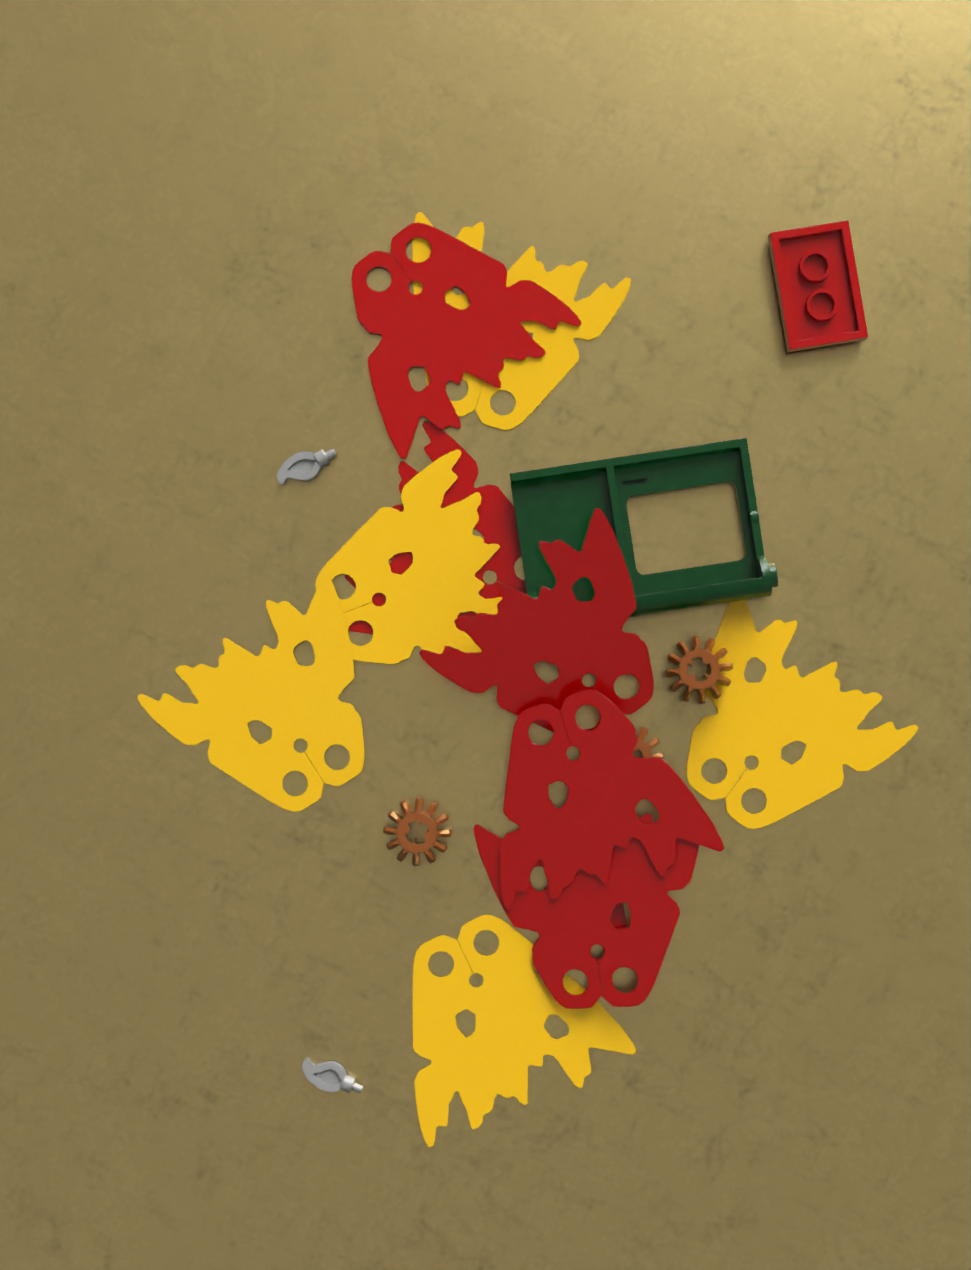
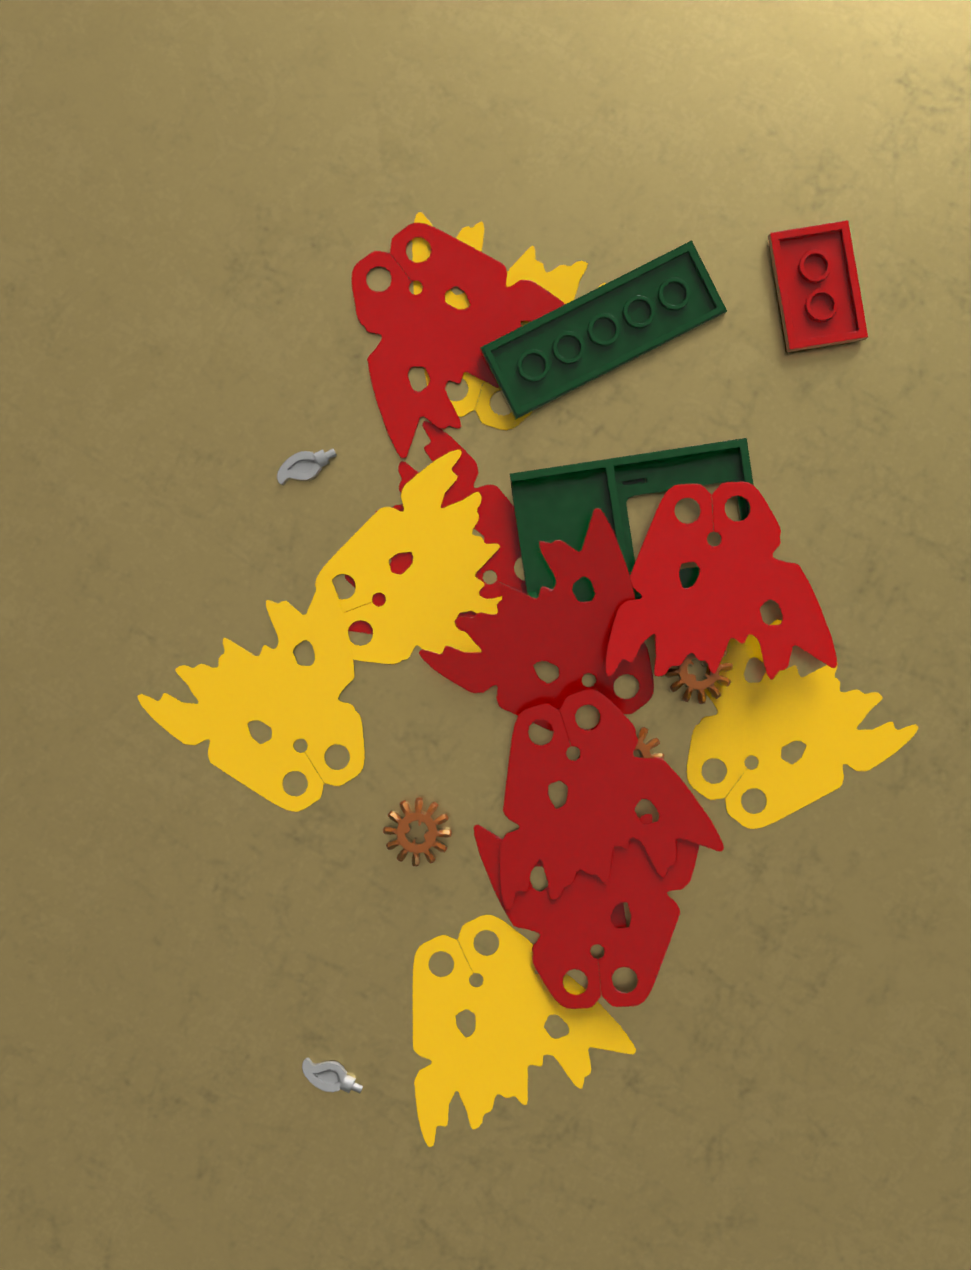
(603, 330): none -> dark green tile
(727, 593): none -> red piece

